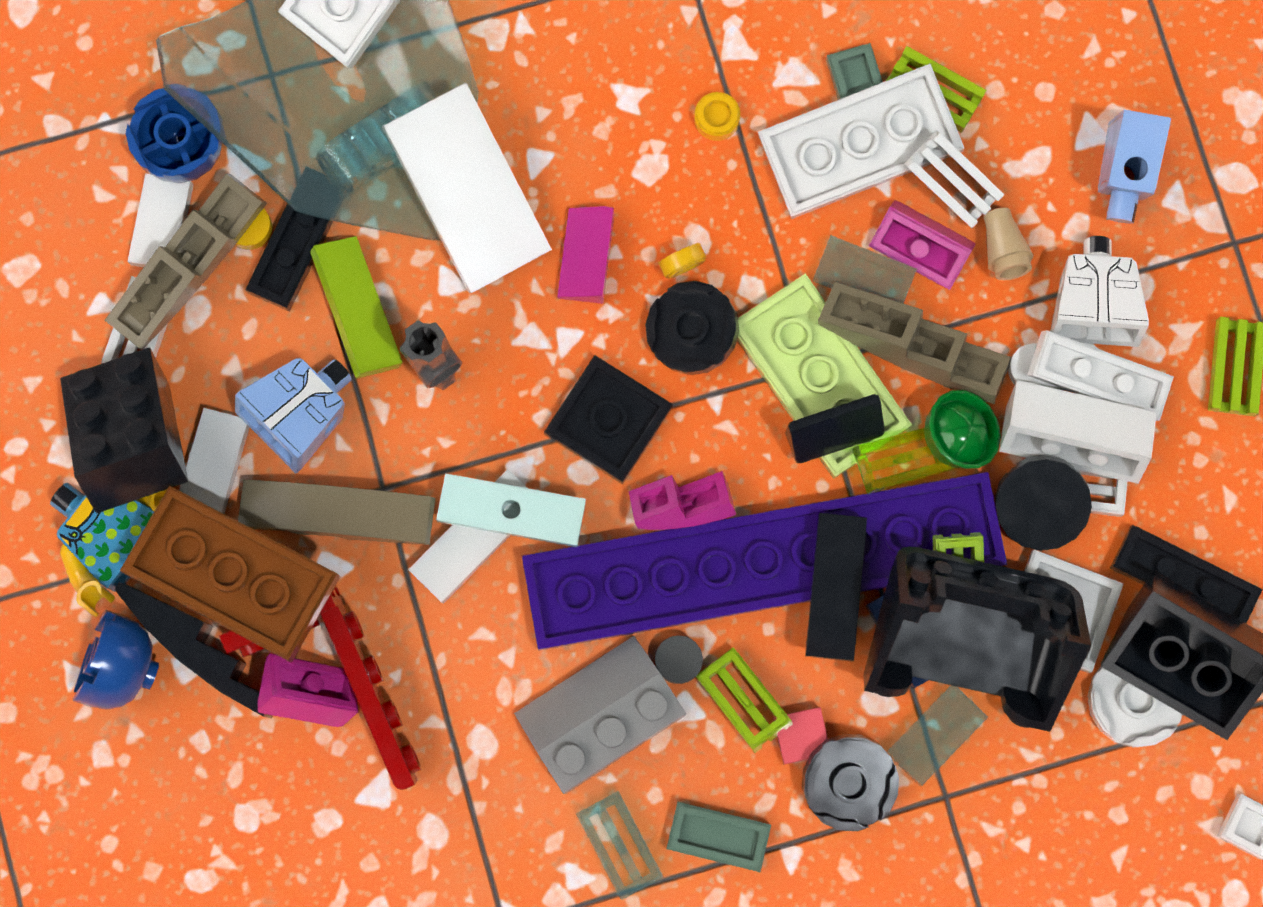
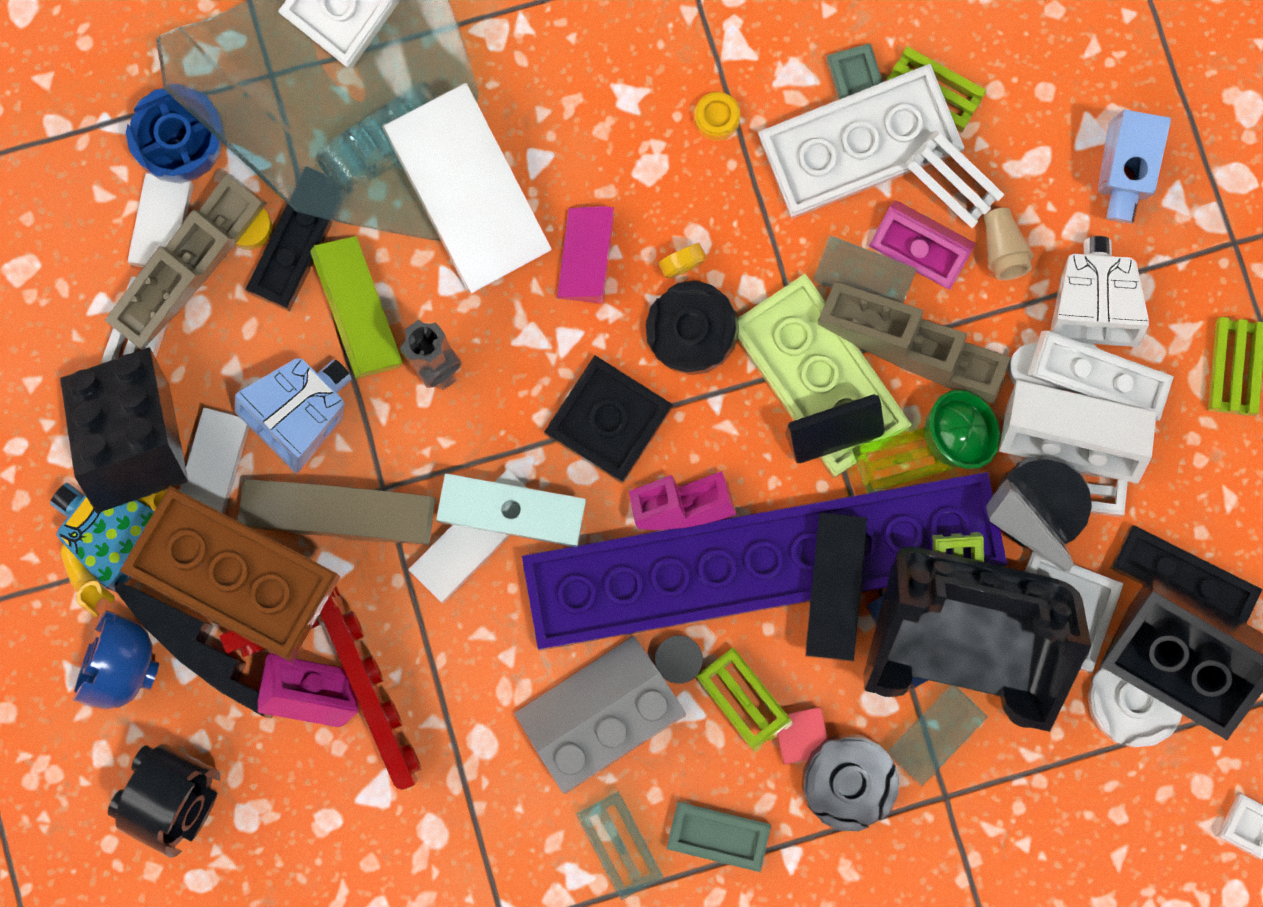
(164, 798): none -> black brick
(1019, 518): none -> light grey slope

